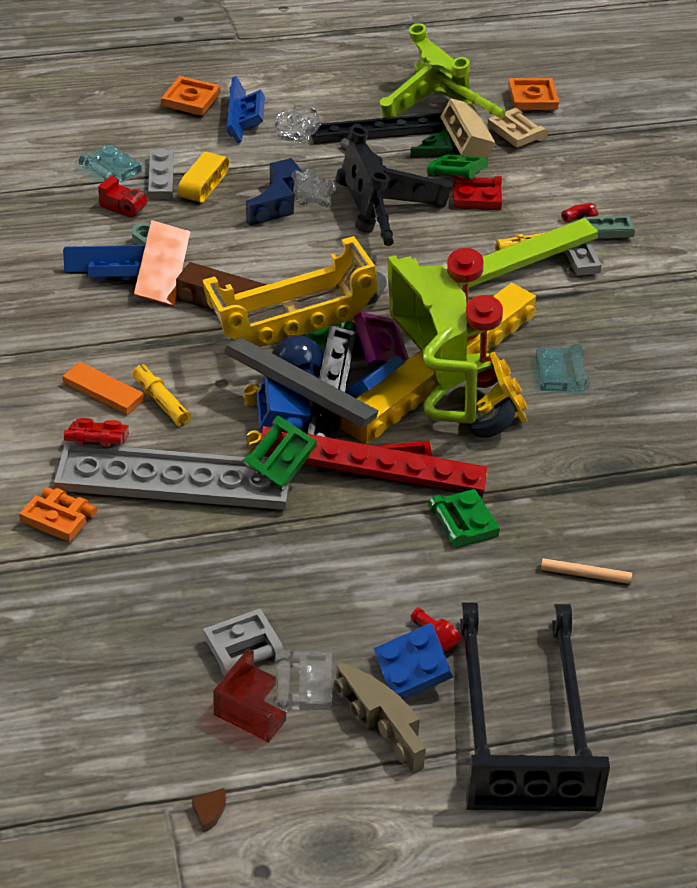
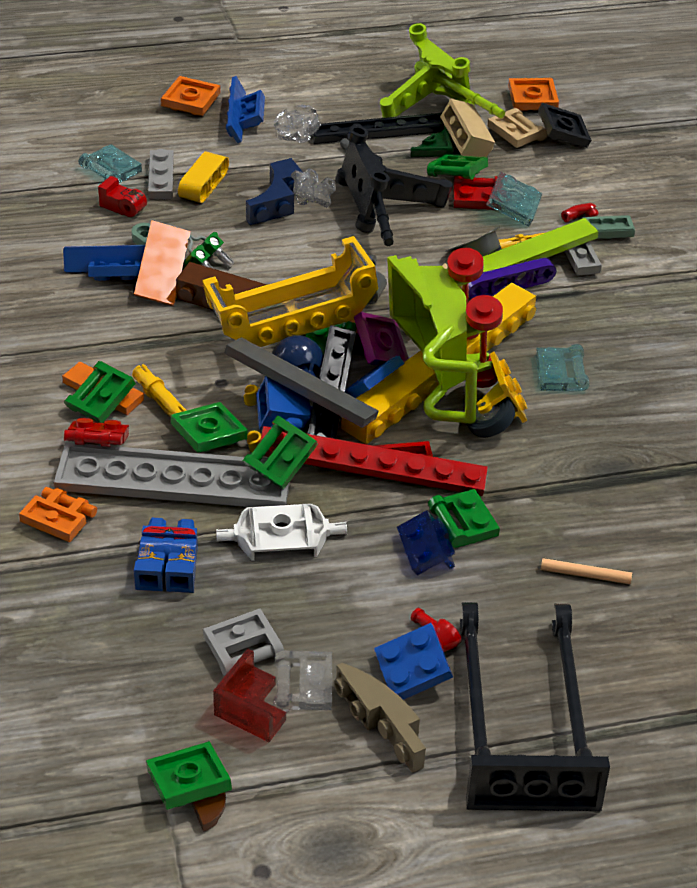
(104, 396): none -> green plate
(167, 554): none -> blue hips
(188, 775): none -> green plate
(209, 247): none -> piece
(209, 427): none -> green plate
(258, 531): none -> white plate
(426, 543): none -> clear blue bracket
(484, 245): none -> dark grey piece
(514, 199): none -> clear light blue plate
(537, 273): none -> dark purple beam
(564, 125): none -> black plate

